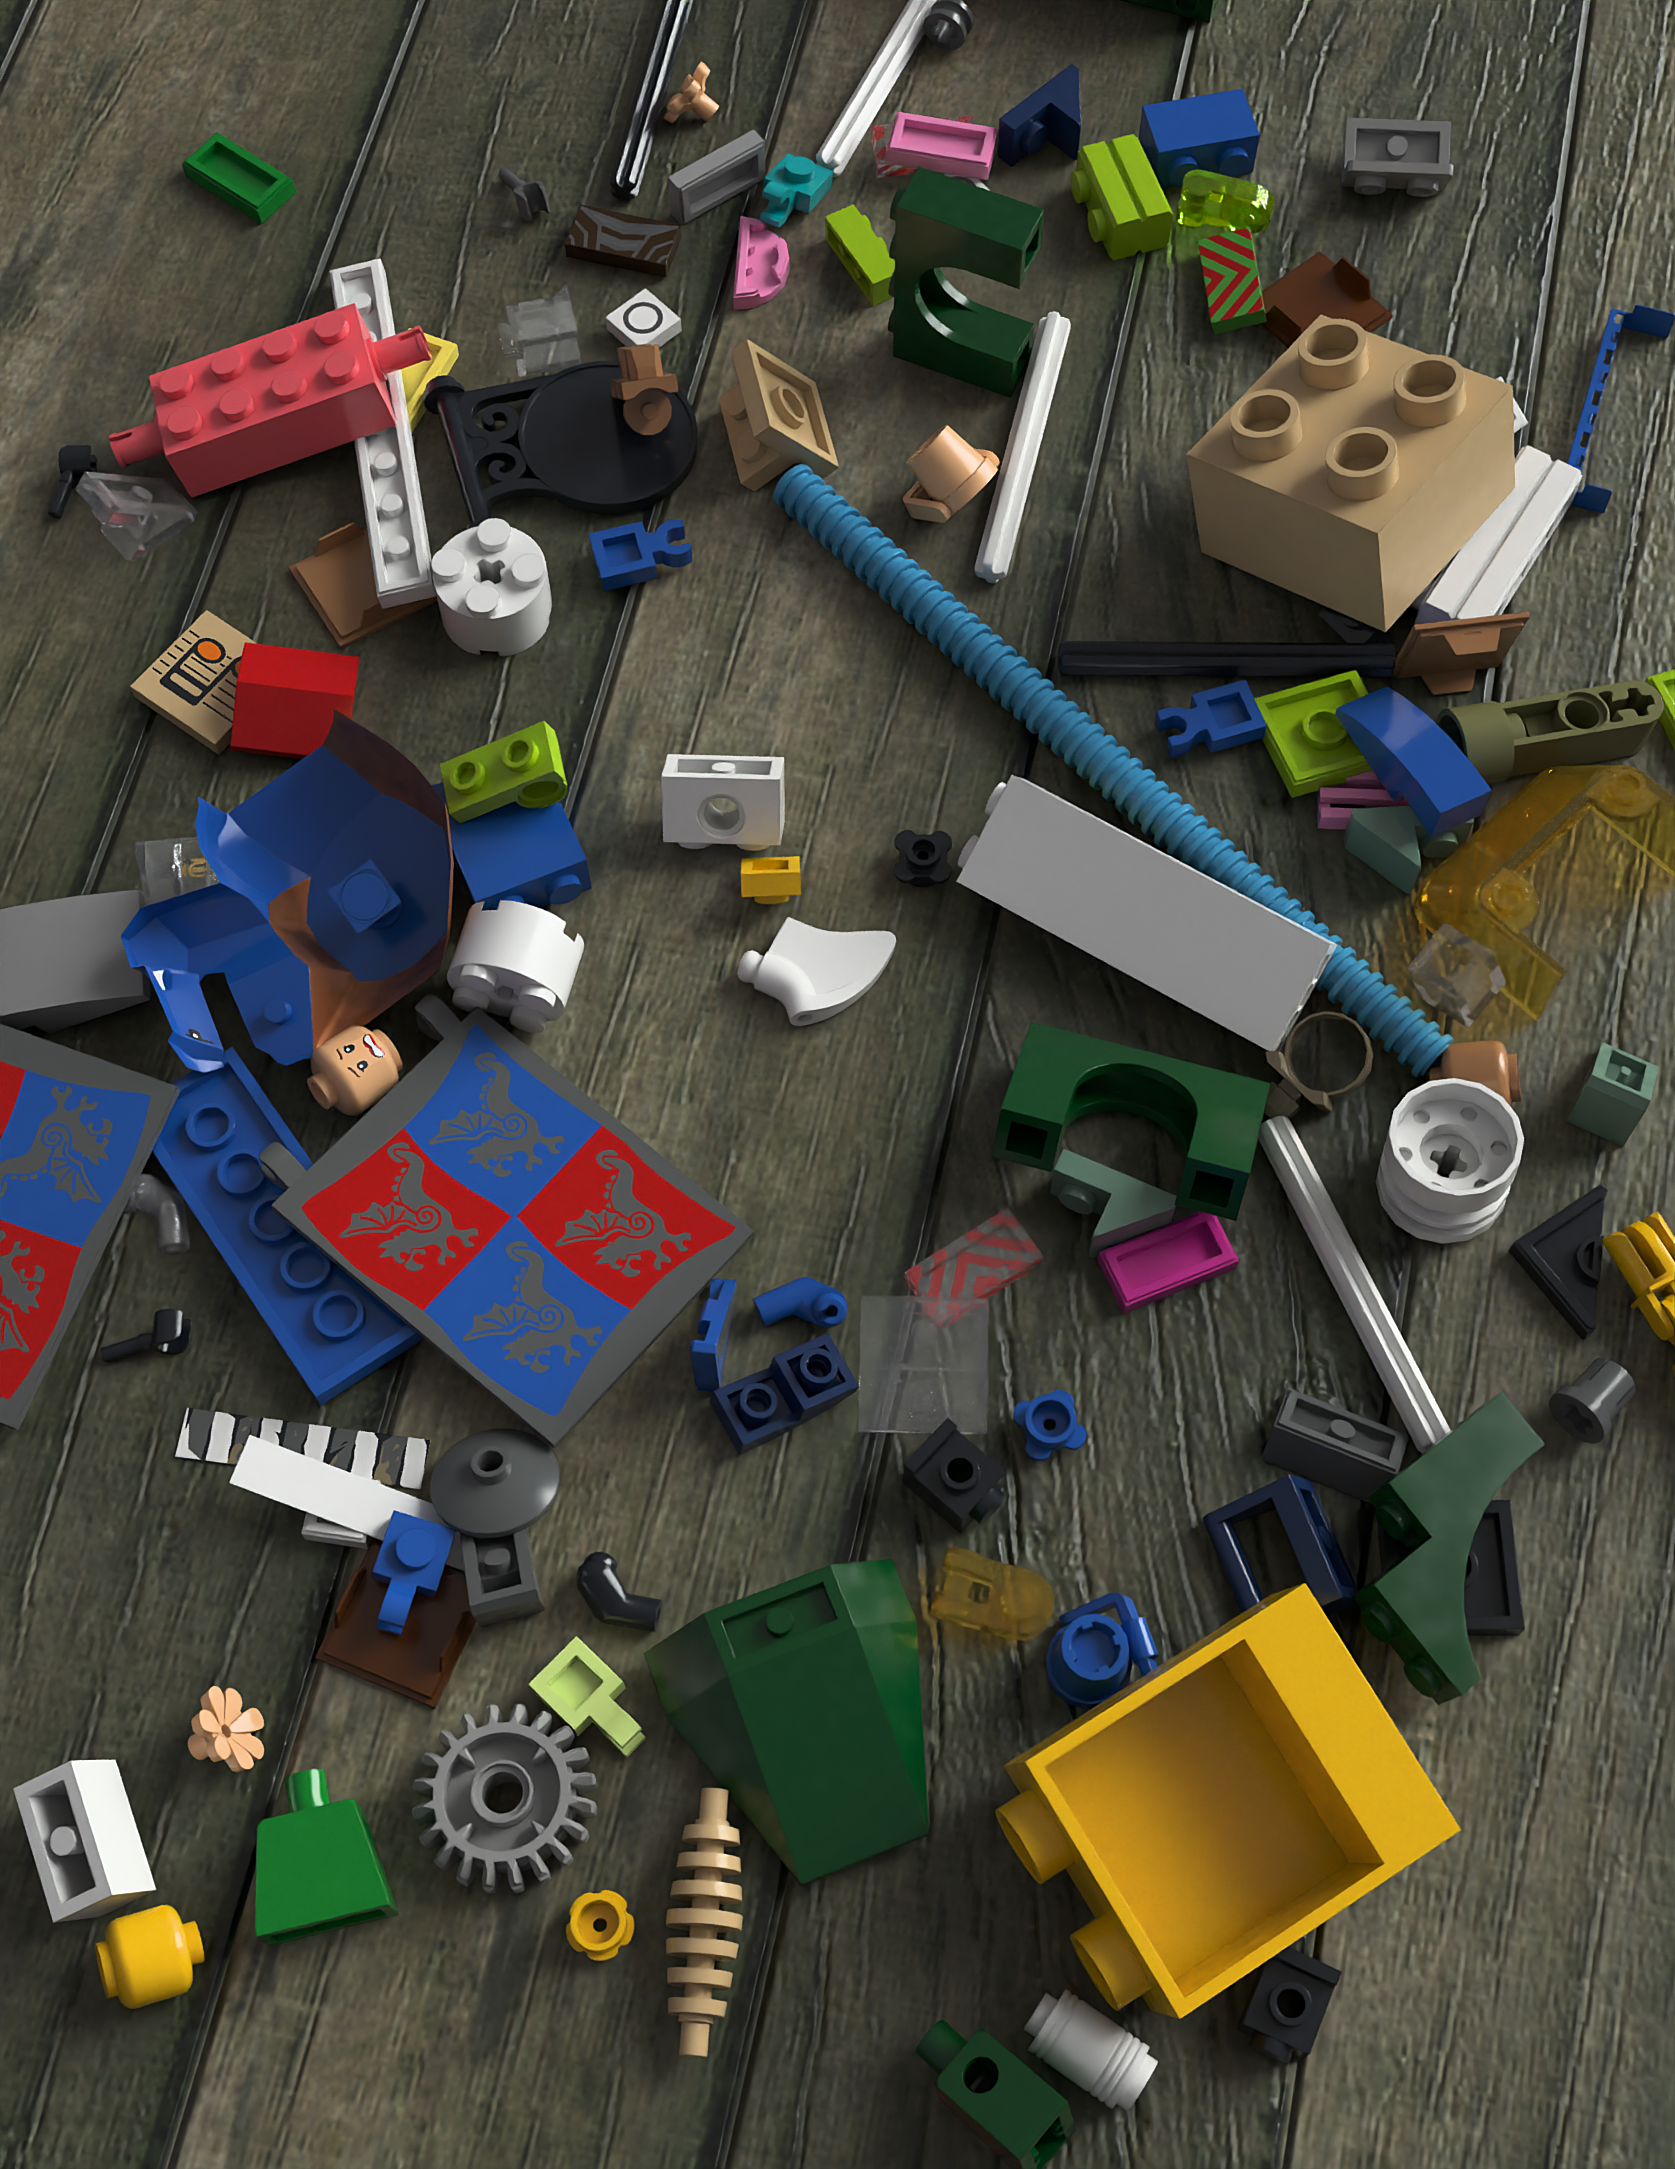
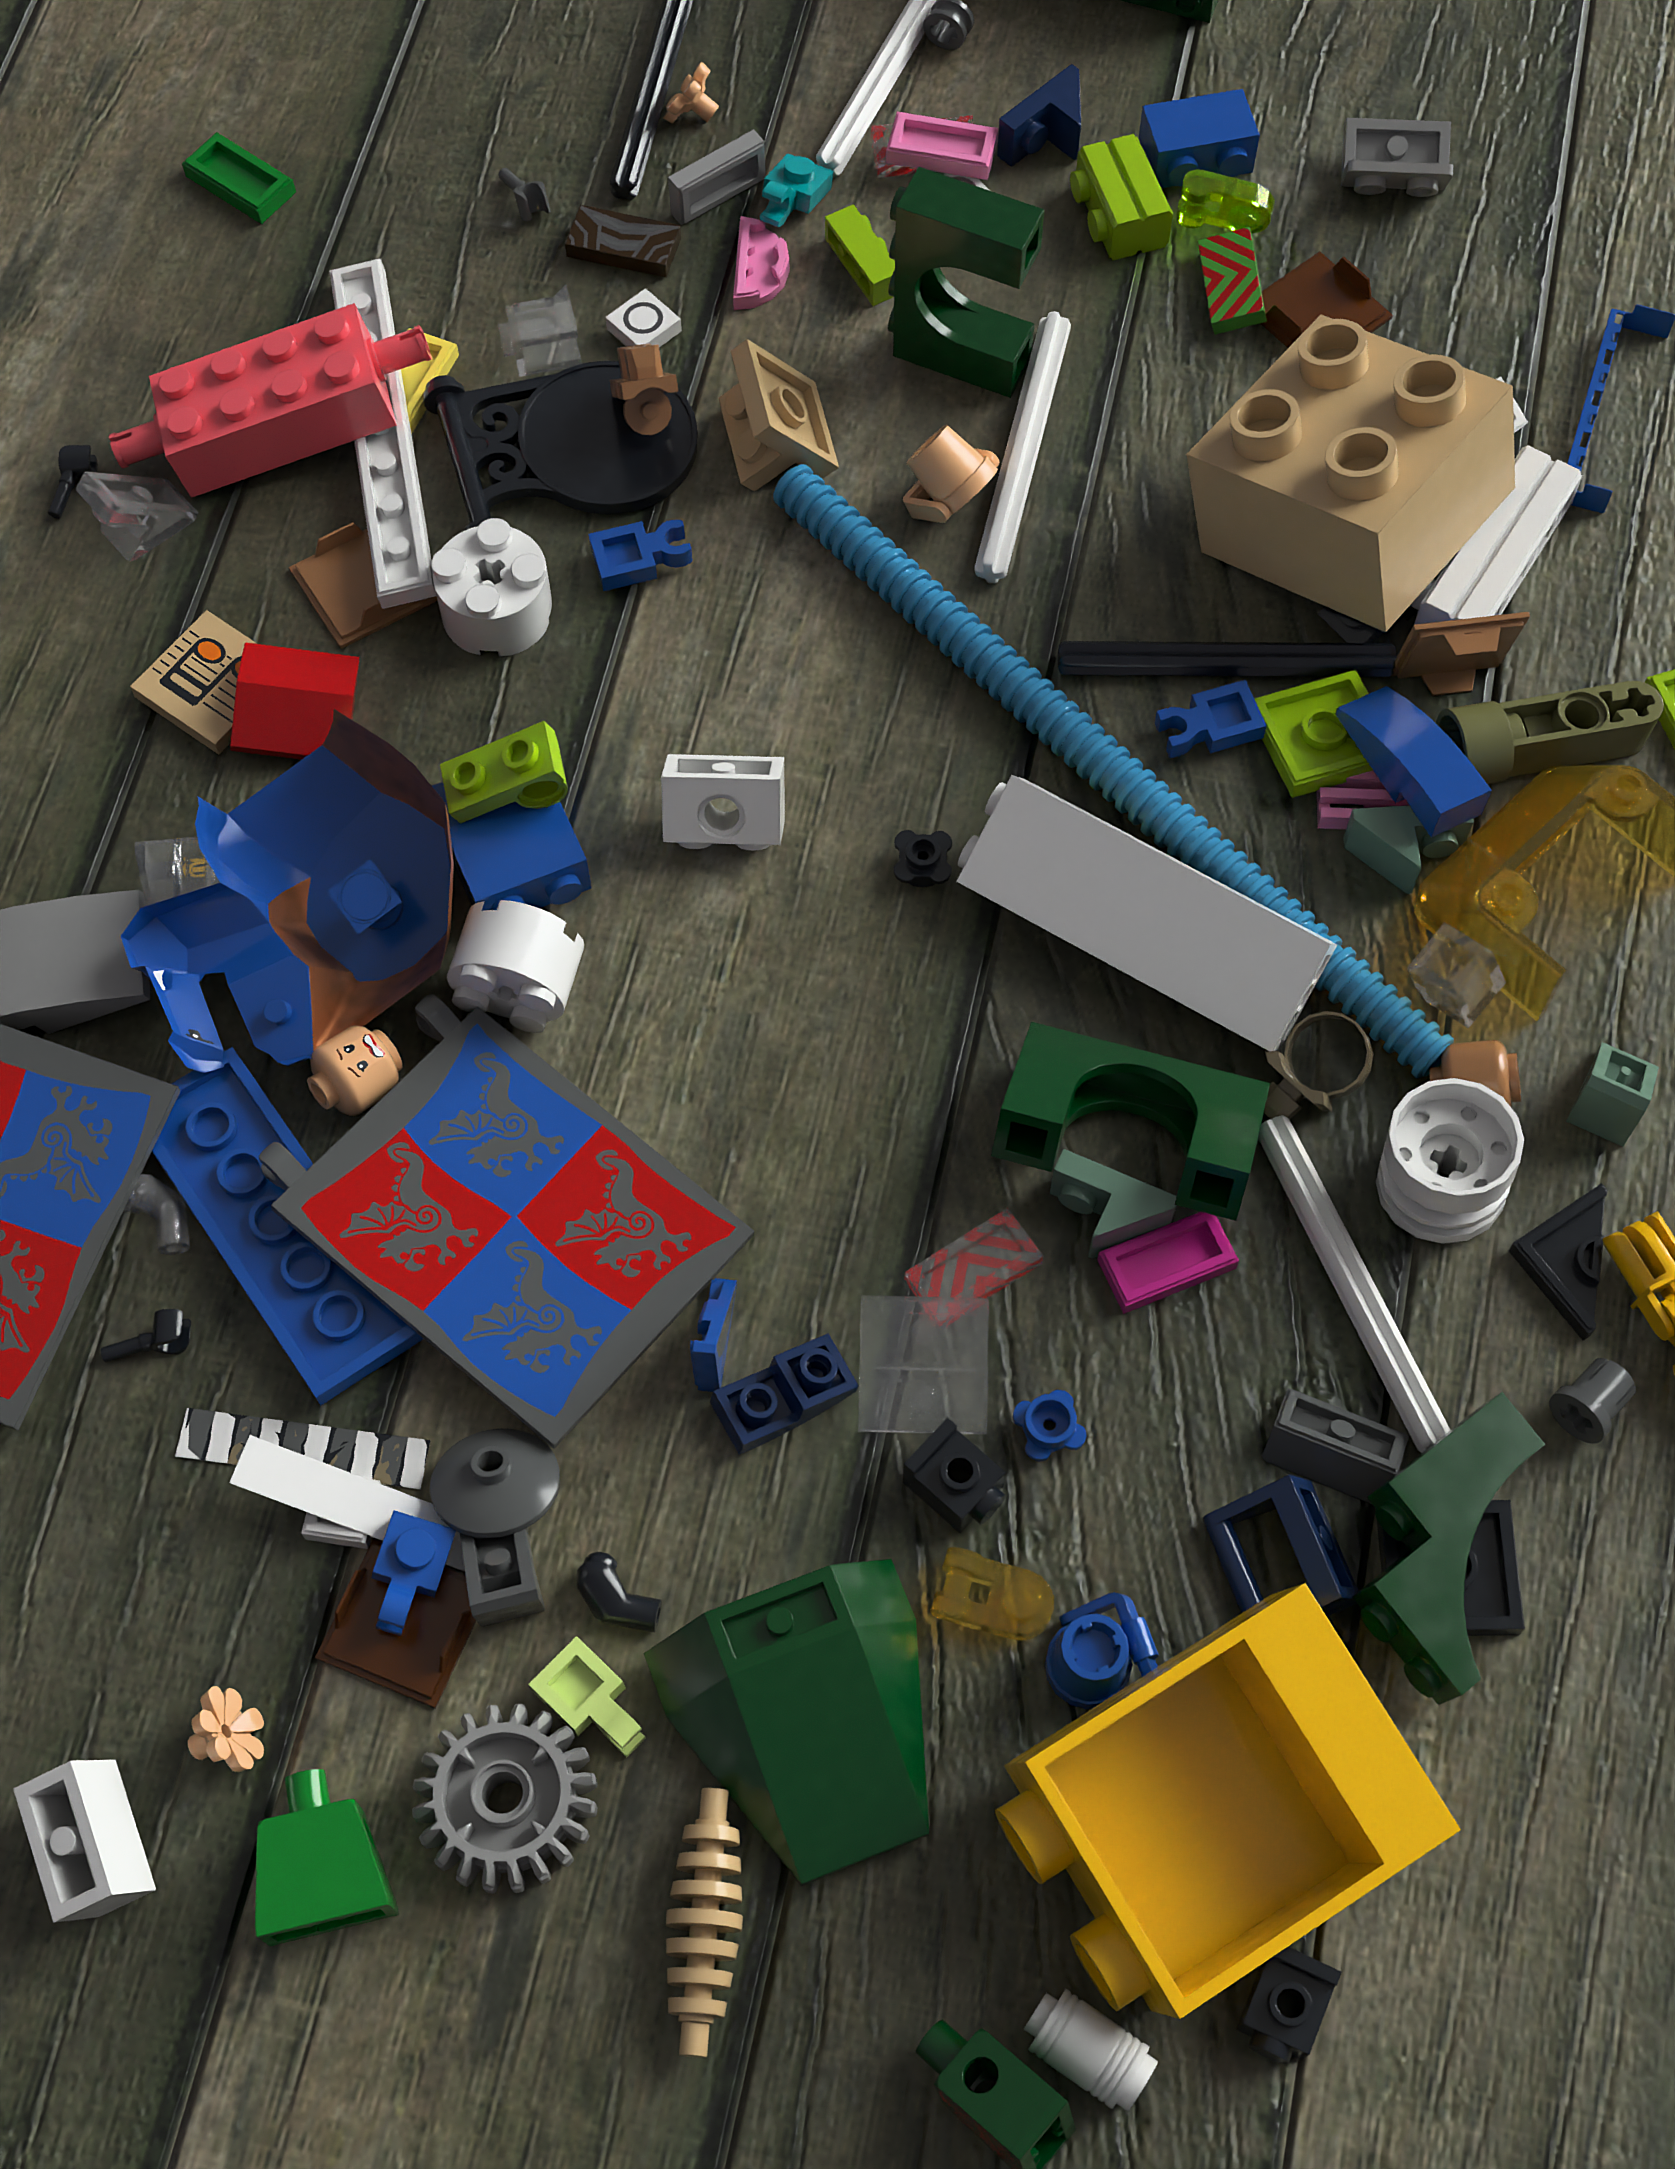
(148, 1956): yellow head -> none
(581, 1931): yellow plate -> none
(770, 878): yellow plate -> none
(805, 1300): blue arm -> none
(817, 969): white arm -> none

